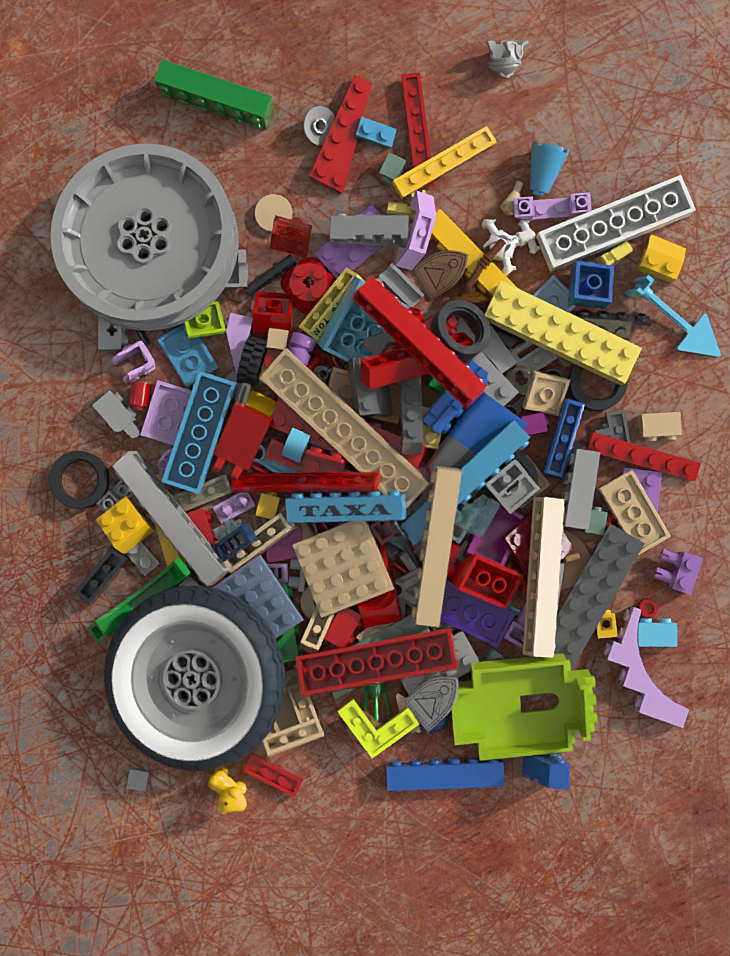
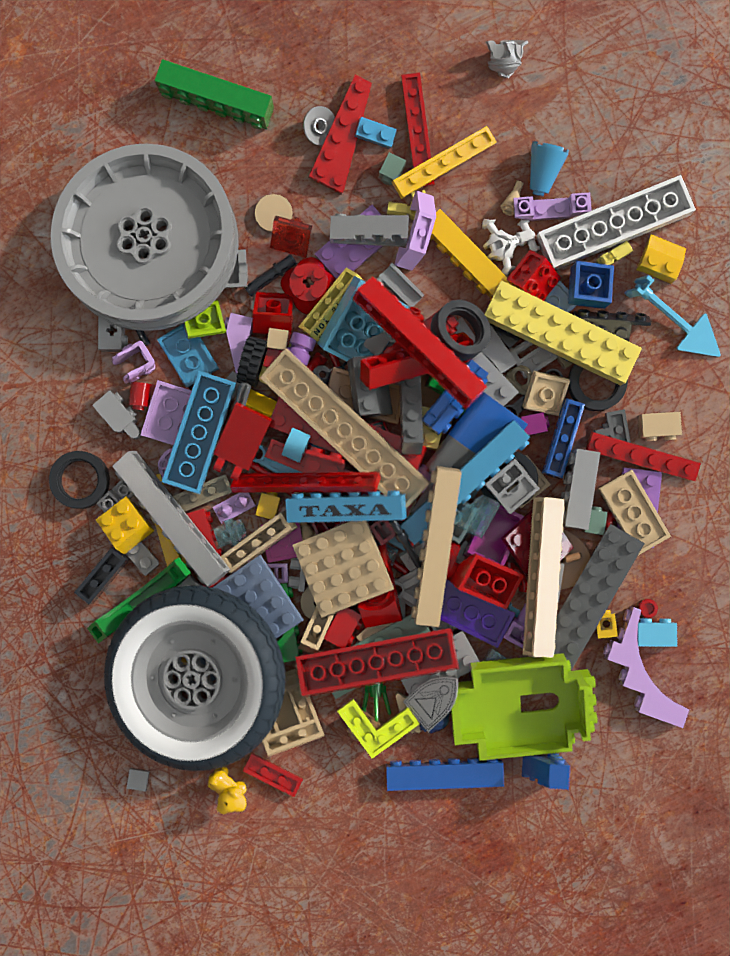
(245, 535): dark blue slope -> none
(441, 271): medium nougat shield -> none
(469, 292): reddish brown dish -> none
(534, 275): none -> red bracket
(684, 571): medium lavender brick -> none

